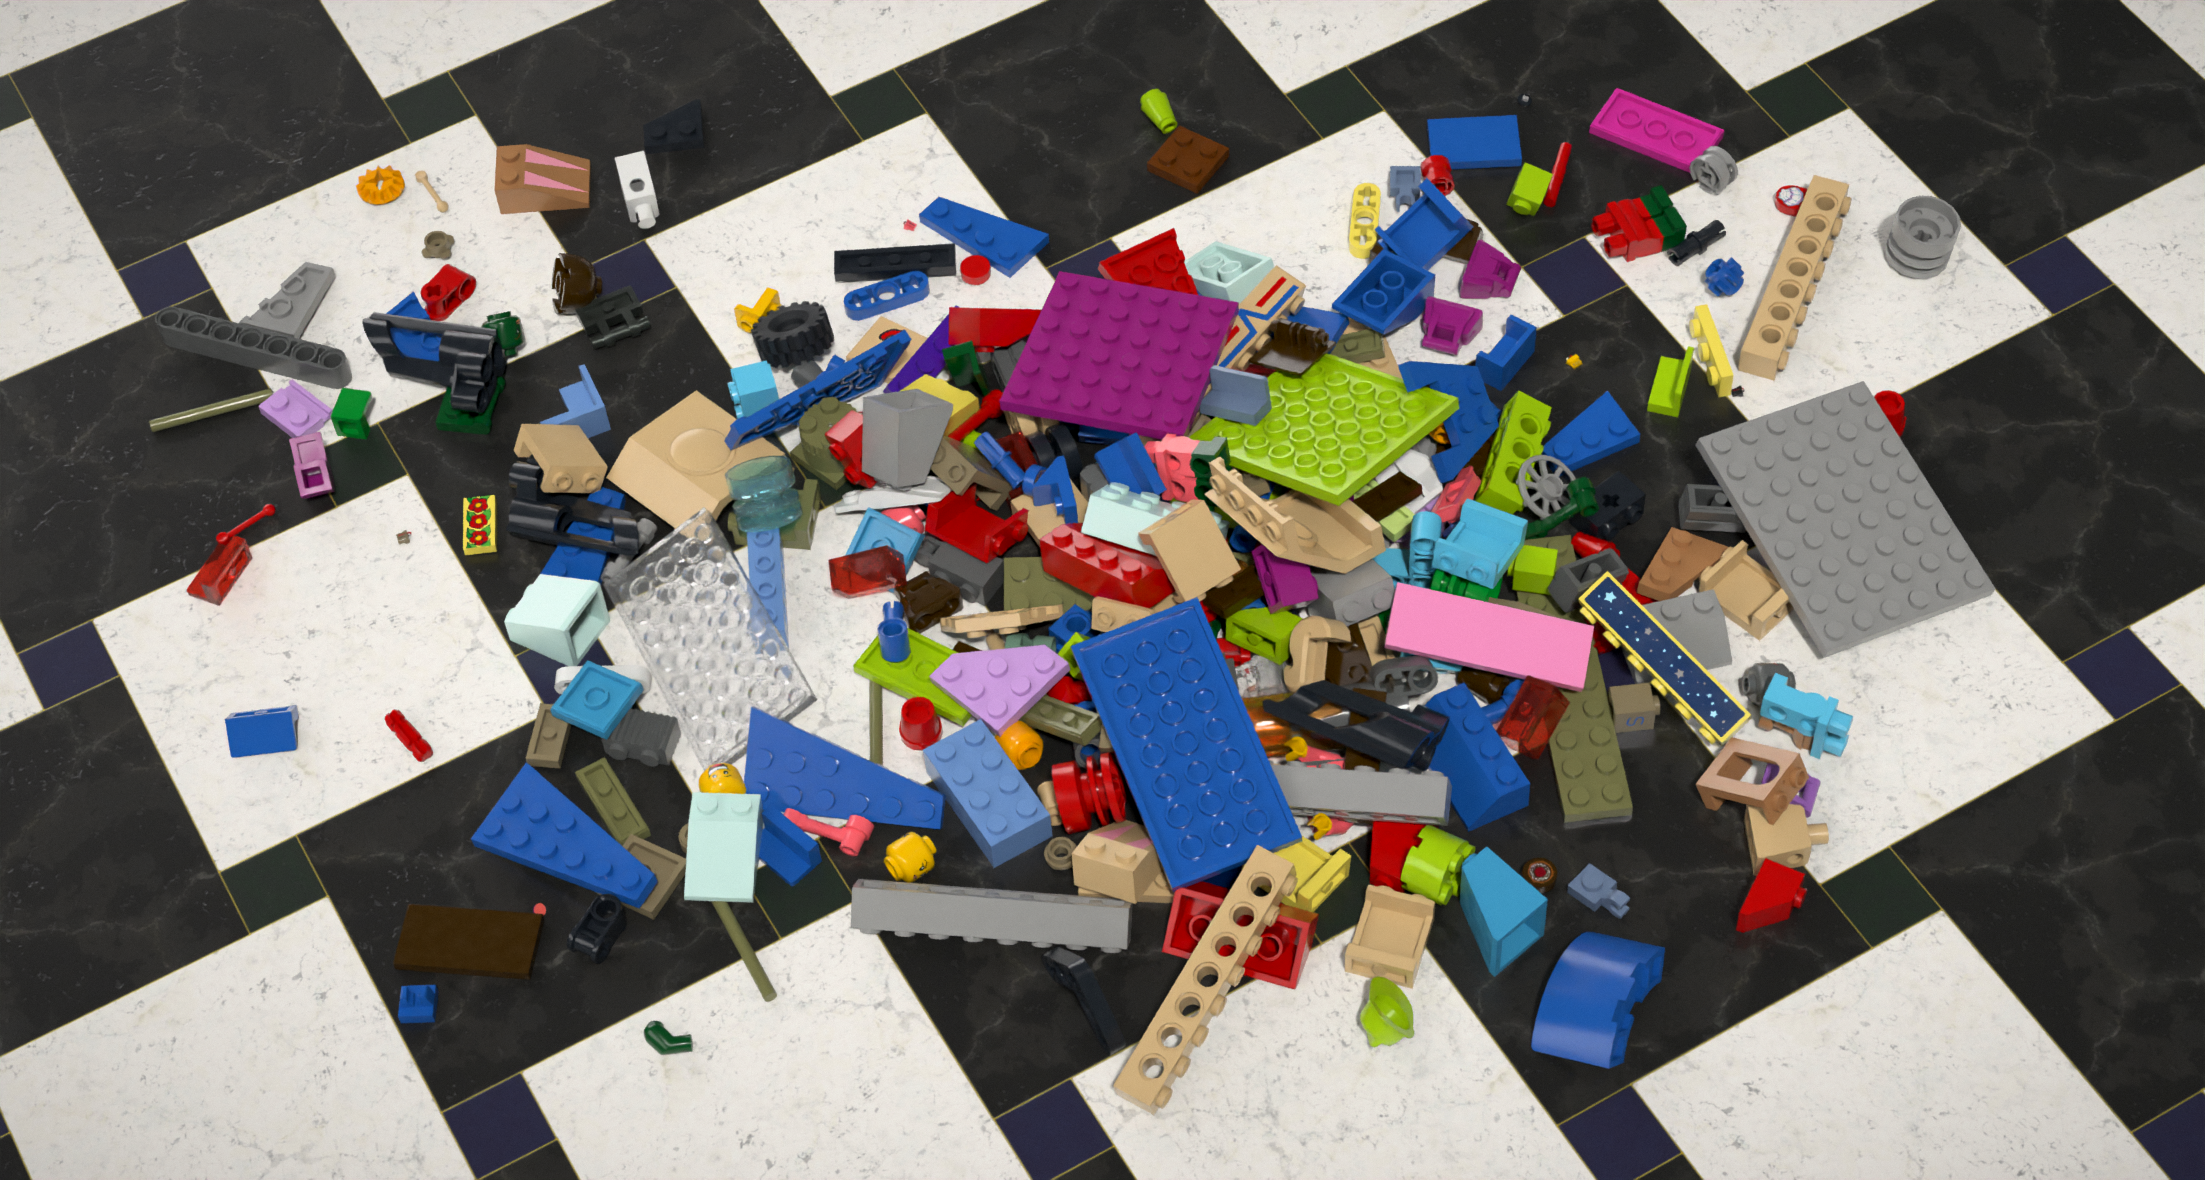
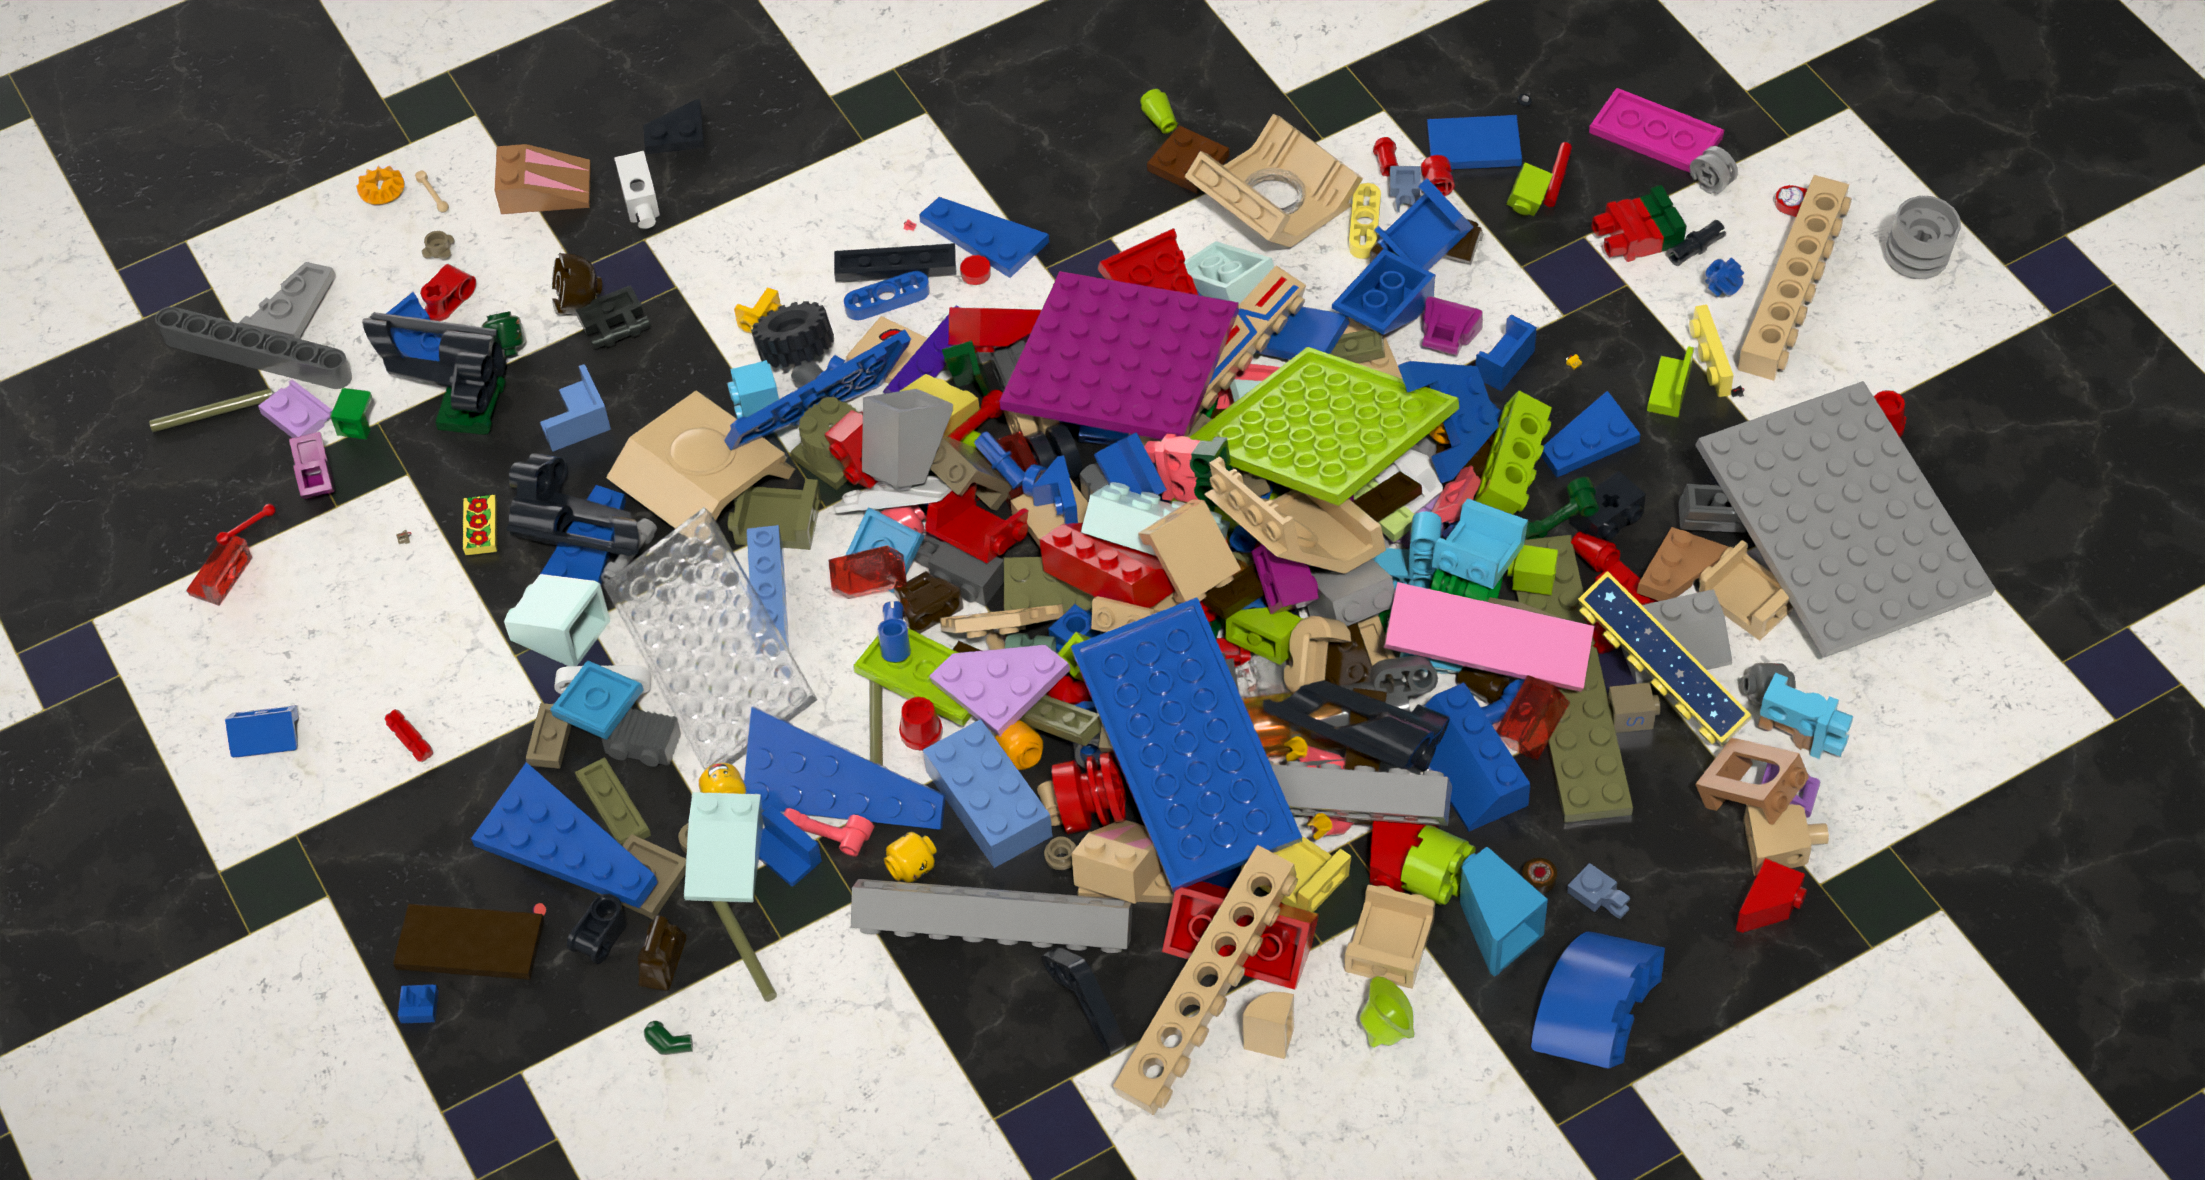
(565, 457): tan panel -> none
(660, 954): none -> dark brown piece
(763, 493): clear light blue wheel -> none
(1237, 396): sand blue panel -> none
(1269, 1024): none -> tan brick
(1279, 185): none -> tan panel
(1293, 347): dark brown hinge -> none
(1385, 151): none -> red pin
(1485, 274): magenta piece -> none
(1548, 486): light grey wheel -> none
(1577, 577): dark grey brick -> none

